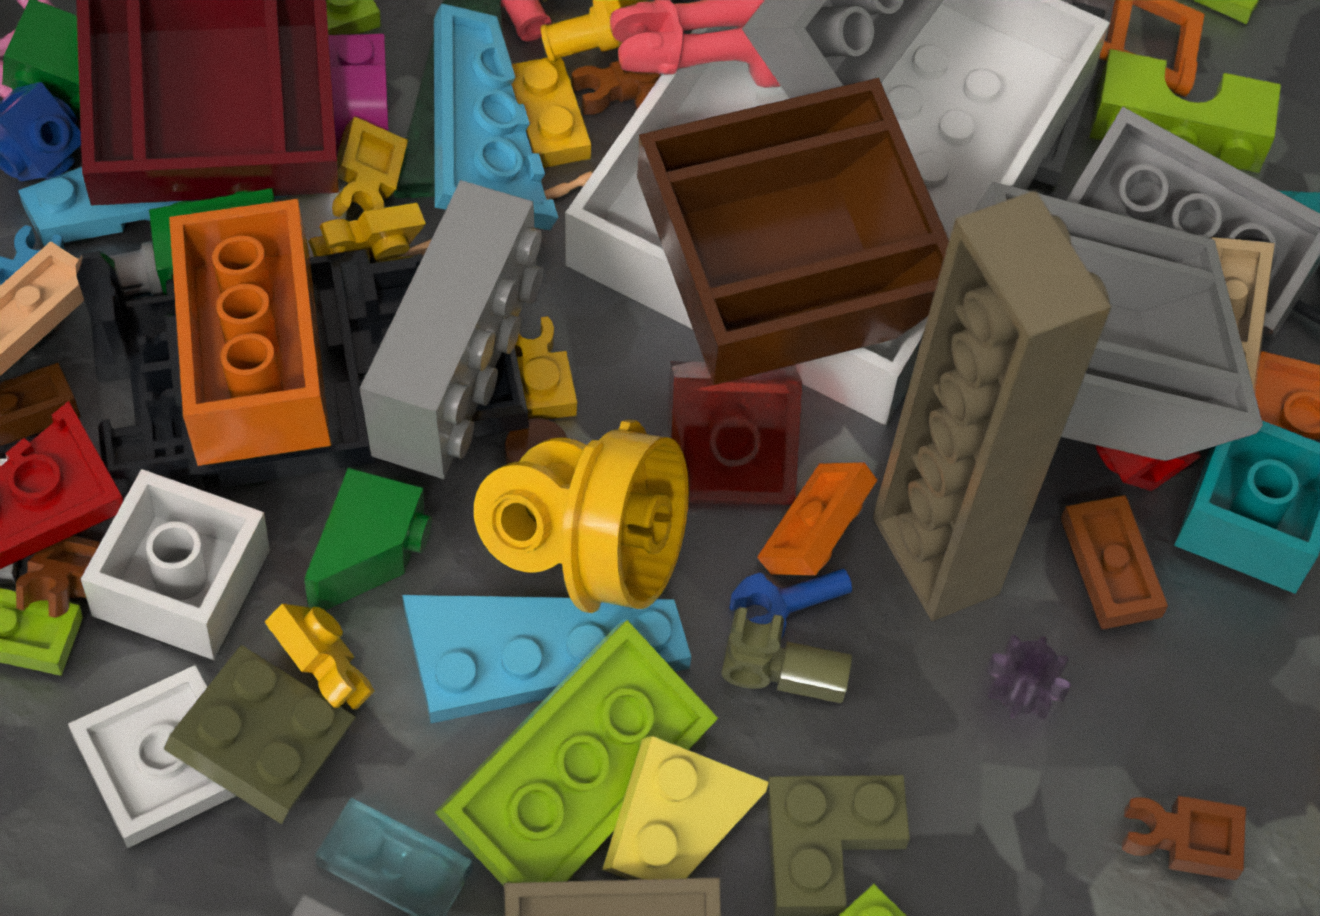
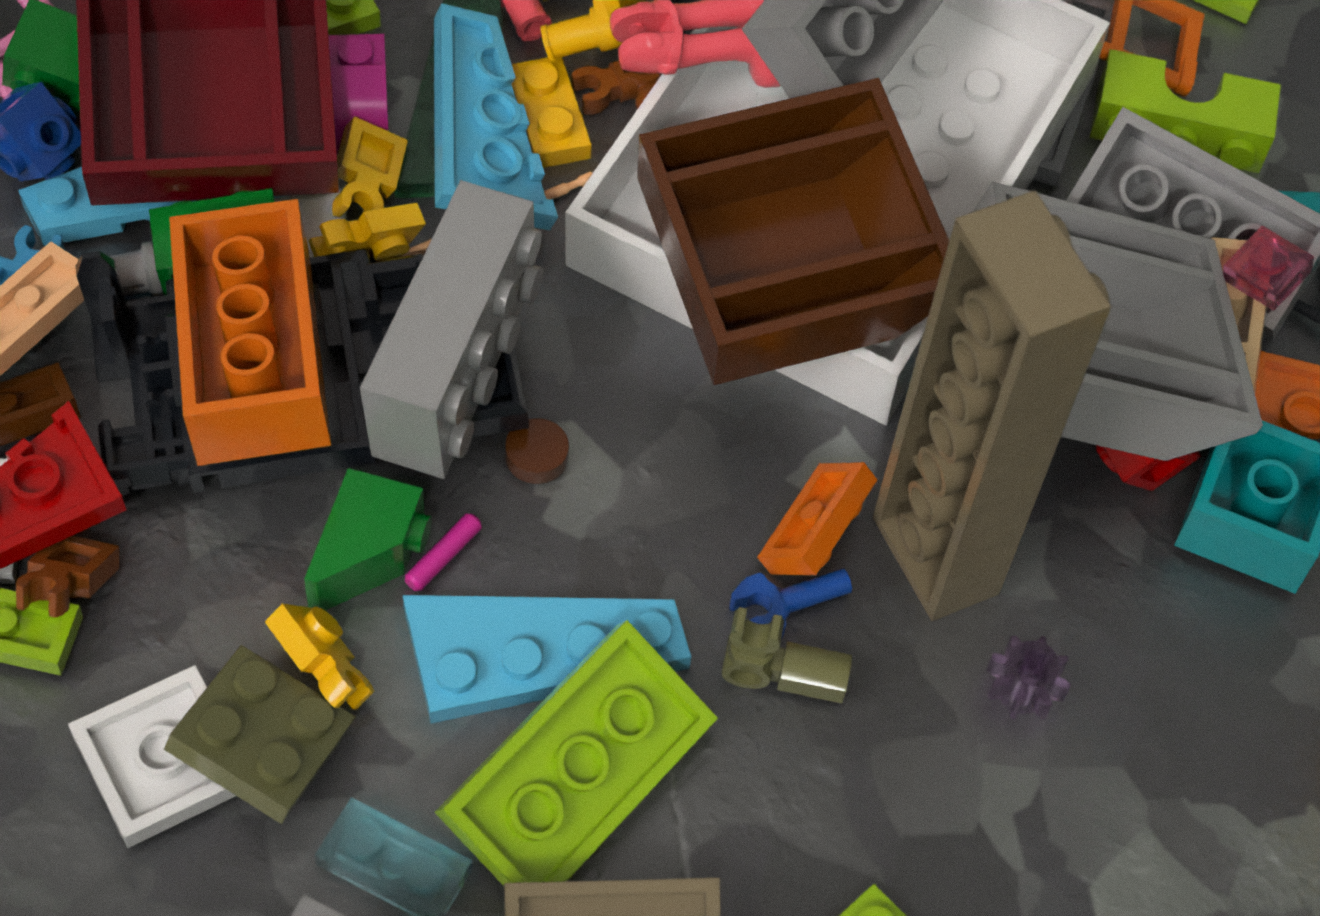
(176, 564): white brick -> none
(443, 552): none -> dark pink piece
(545, 376): yellow plate -> none
(597, 508): yellow piece -> none
(676, 811): light yellow wing -> none
(737, 434): clear red slope -> none
(818, 819): olive plate -> none
(1114, 562): dark orange plate -> none
(1198, 833): dark orange plate -> none
(1268, 268): none -> clear pink plate

